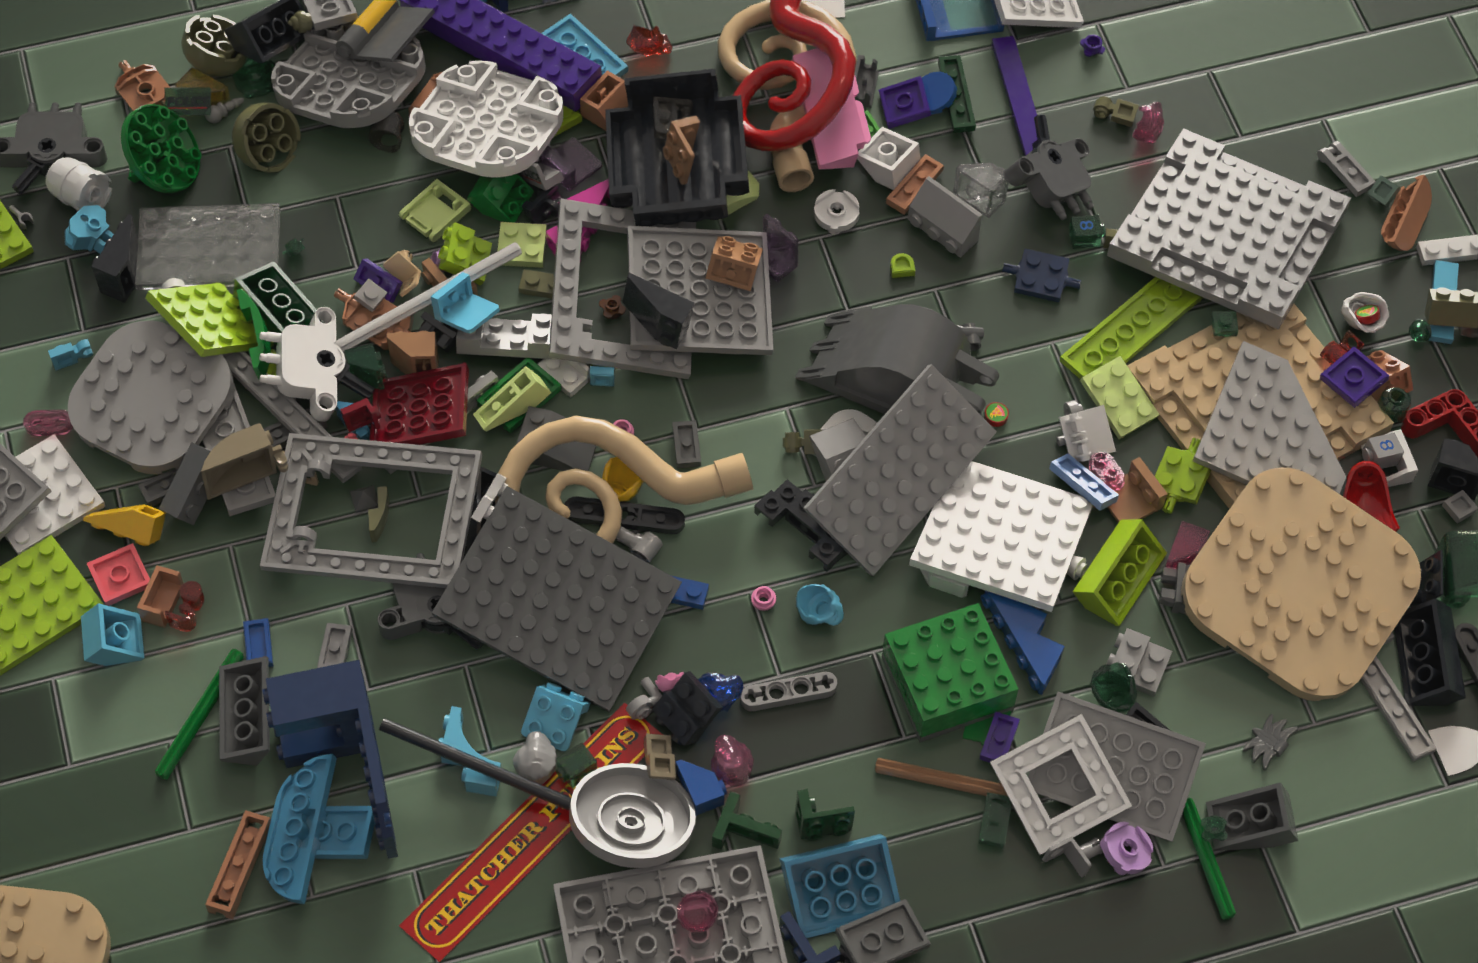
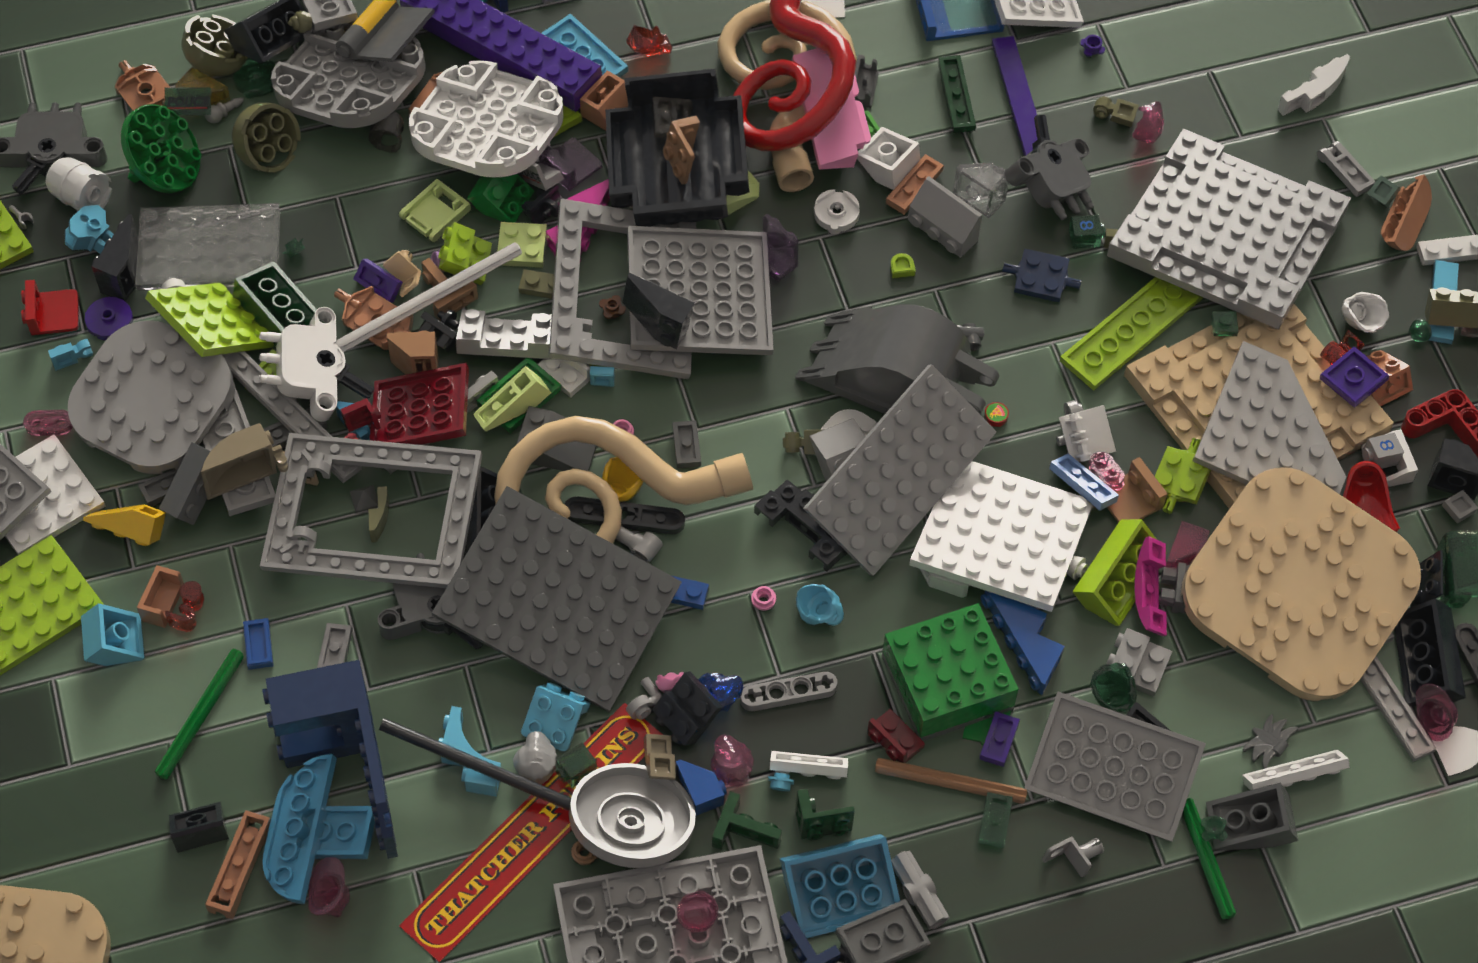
(49, 310): none -> red bracket
(103, 327): none -> dark purple plate
(119, 574): coral plate -> none
(198, 827): none -> black slope
(243, 712): dark grey slope -> none
(251, 313): green slope -> none
(328, 888): none -> clear pink piece
(367, 365): clear green slope -> none
(370, 295): light grey plate -> none
(461, 308): medium azure bracket -> none
(485, 506): white plate -> none
(582, 860): none -> medium nougat plate
(734, 262): medium nougat bracket -> none
(780, 782): none -> medium azure plate
(809, 764): none -> white plate
(895, 737): none -> dark red bracket
(904, 102): dark purple tile -> none
(919, 890): none -> light grey piece
(939, 90): blue tile -> none
(1078, 738): white plate -> none
(1116, 854): lavender plate -> none
(1121, 395): yellowish green plate -> none
(1150, 559): none -> dark pink slope
(1298, 770): none -> white plate
(1317, 89): none -> white slope
(1368, 314): tile -> none
(1395, 403): head -> none
(1436, 712): none -> clear pink piece

